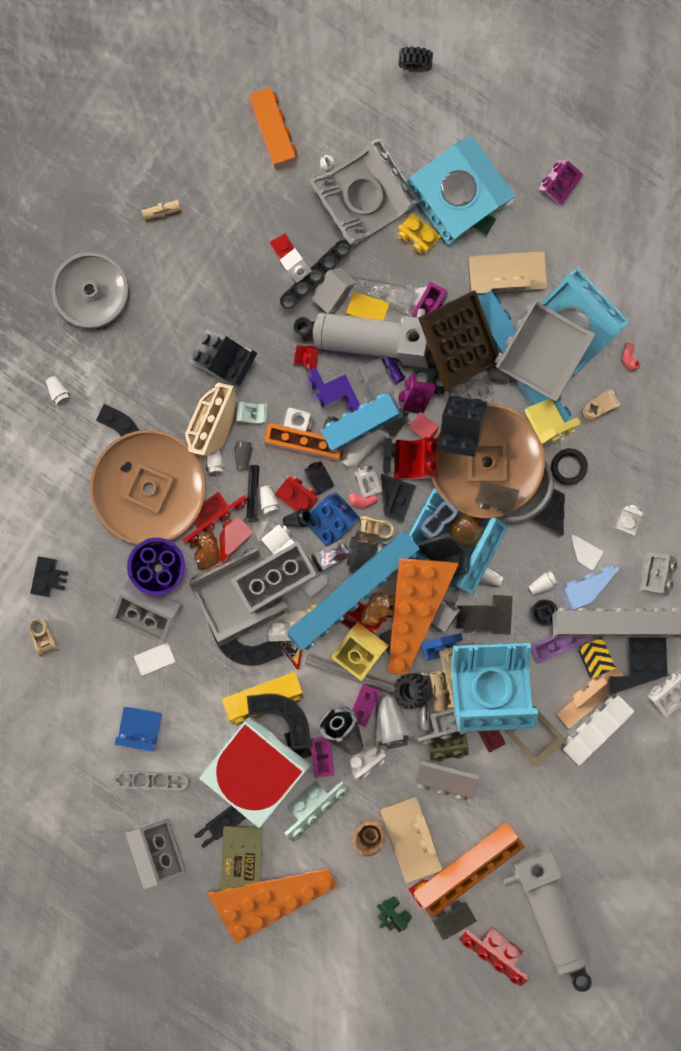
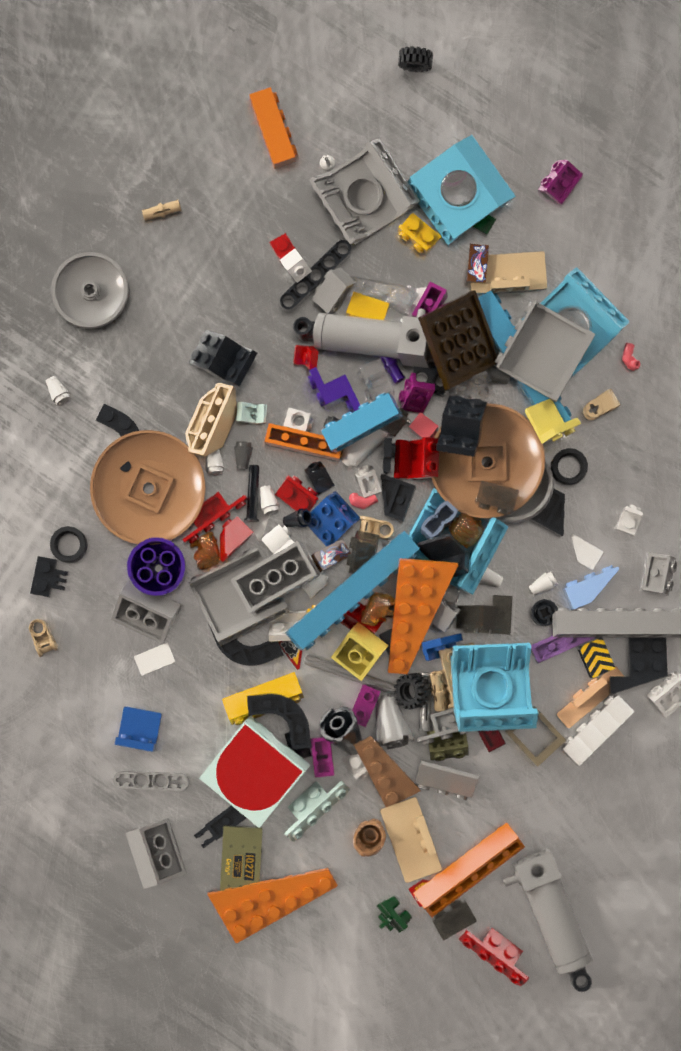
(54, 541): none -> black tyre
(385, 773): none -> medium nougat wing
(477, 263): none -> tile

